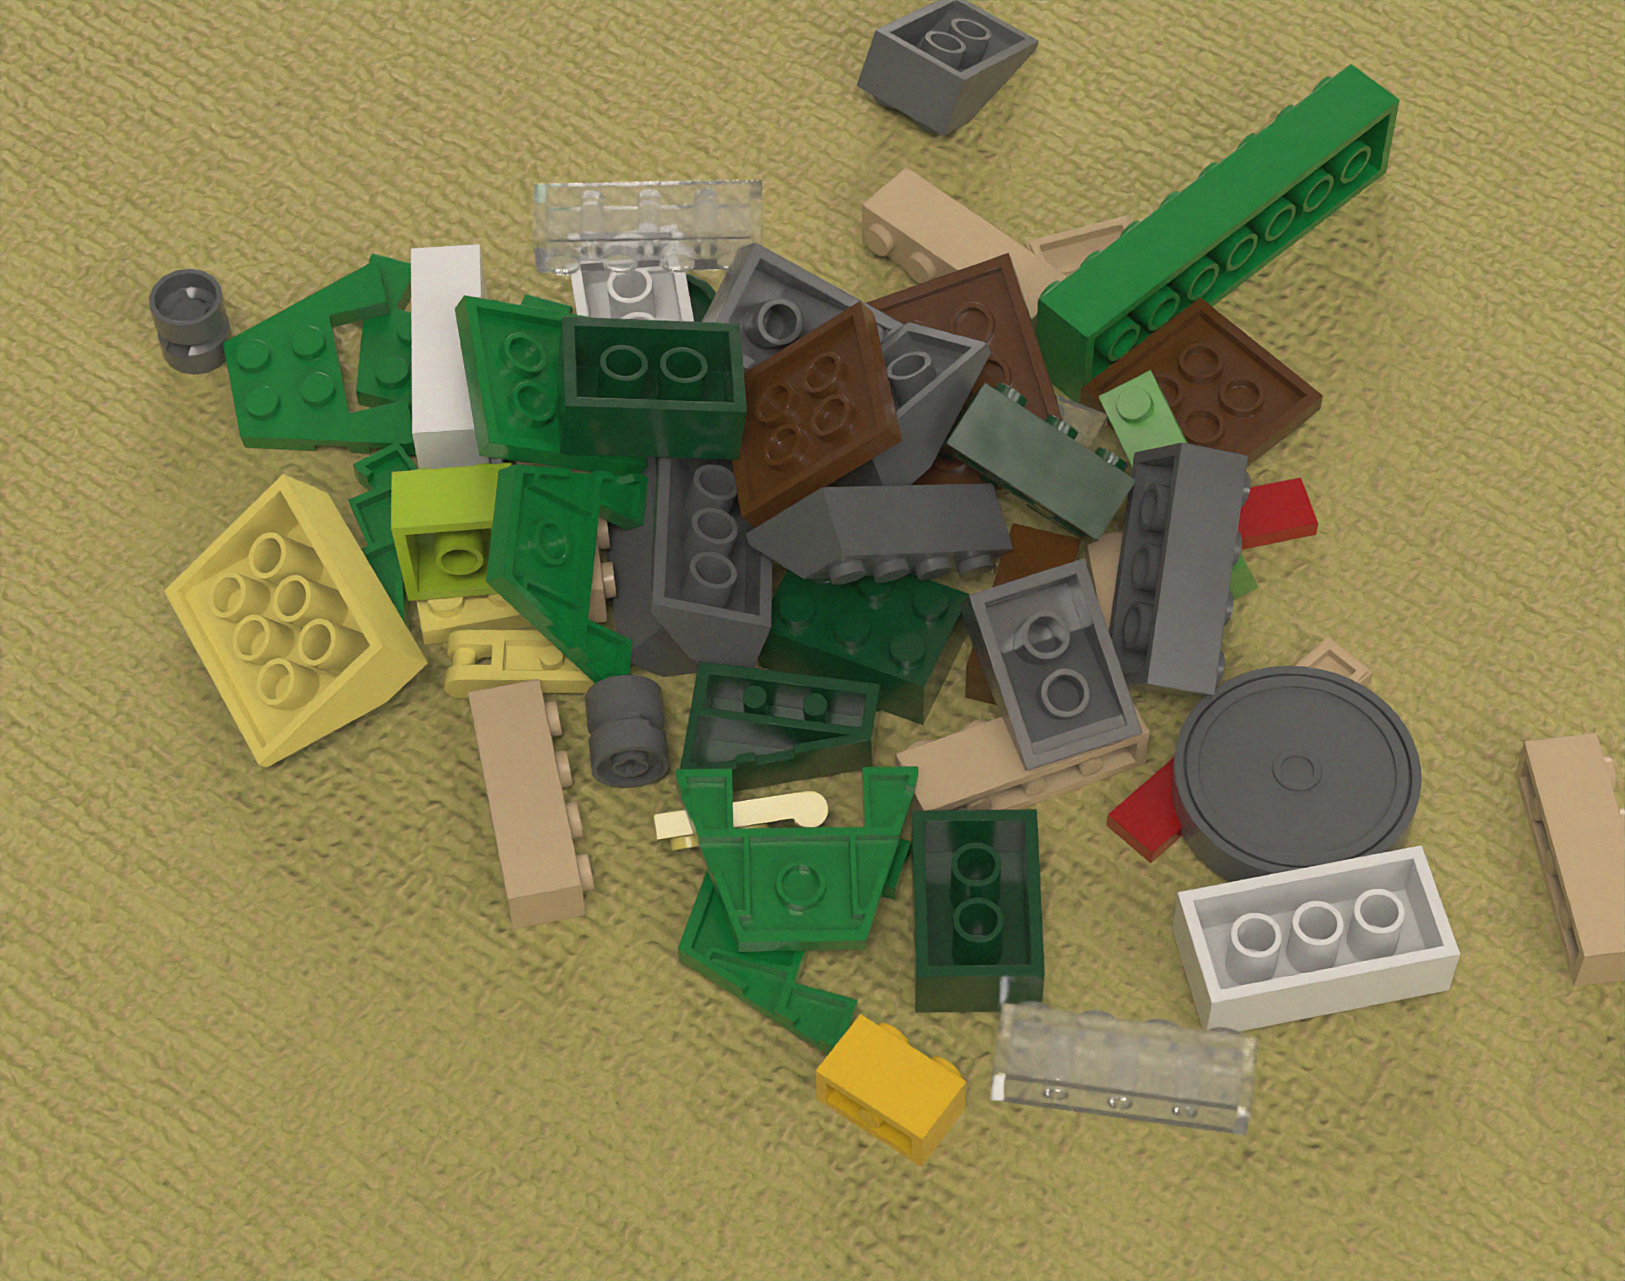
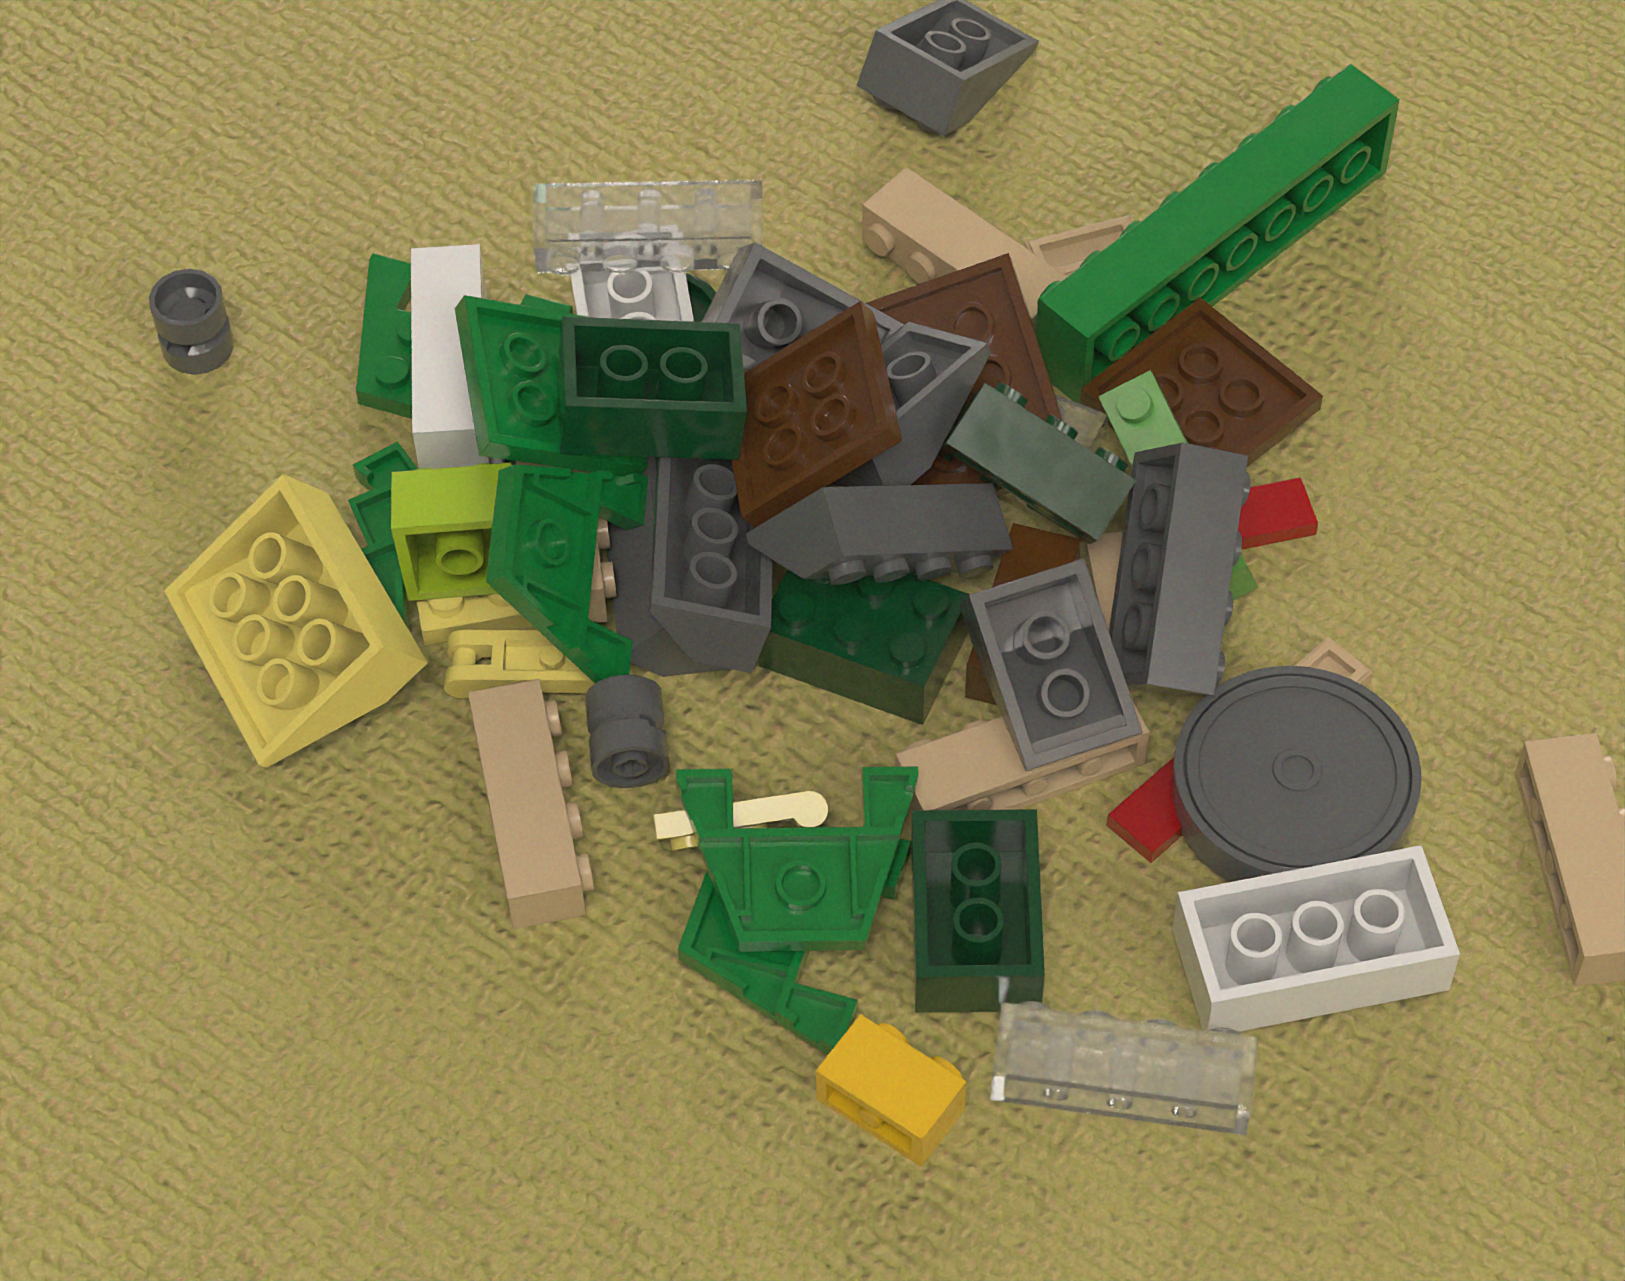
(292, 380): green wing -> none
(779, 725): dark green wedge -> none

